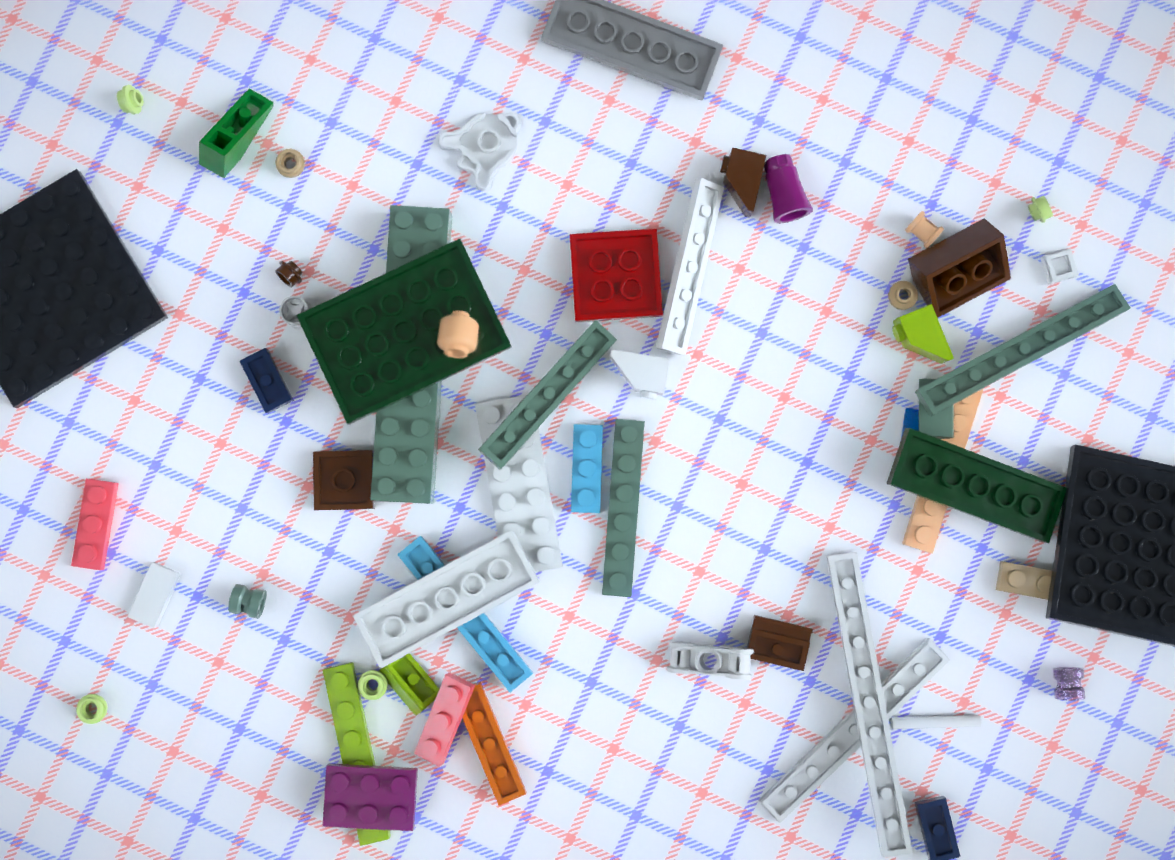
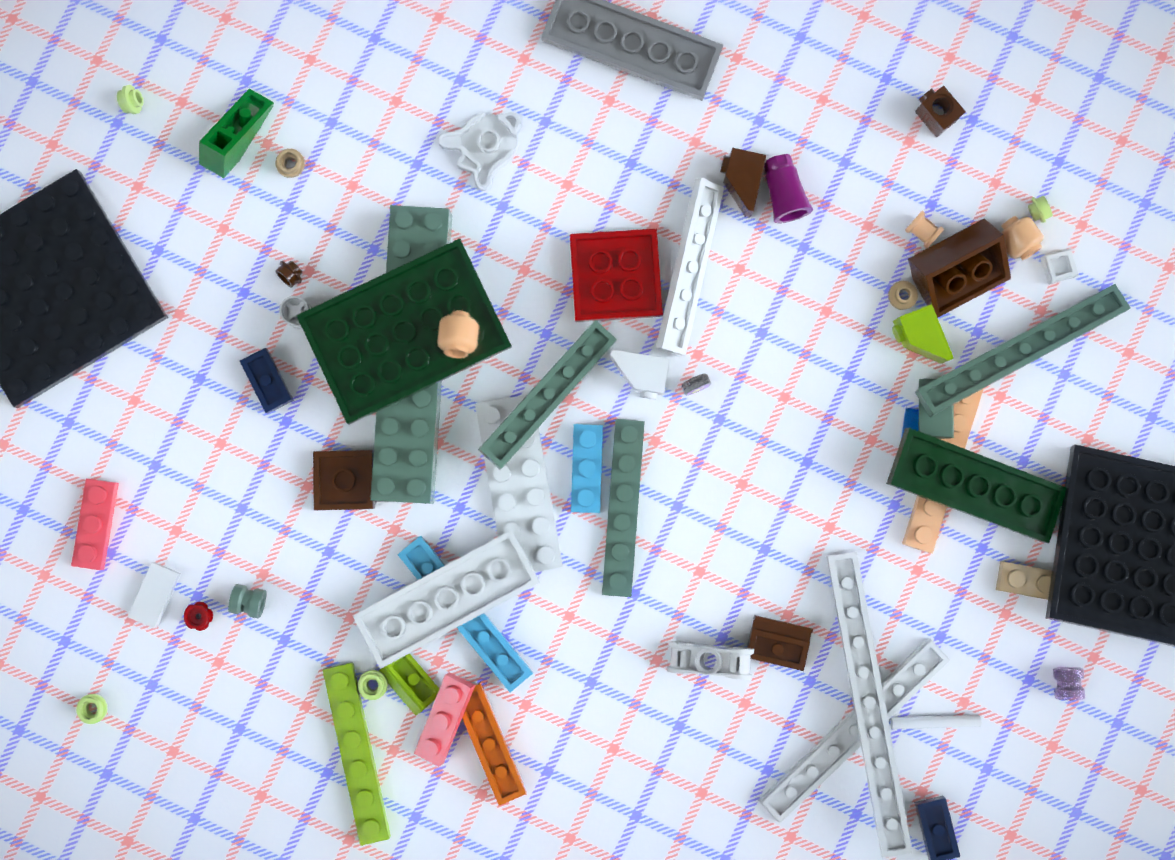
(190, 616): none -> red plate
(370, 797): magenta plate -> none
(696, 384): none -> clear smoke tile
(939, 123): none -> reddish brown brick
(1022, 237): none -> light nougat head

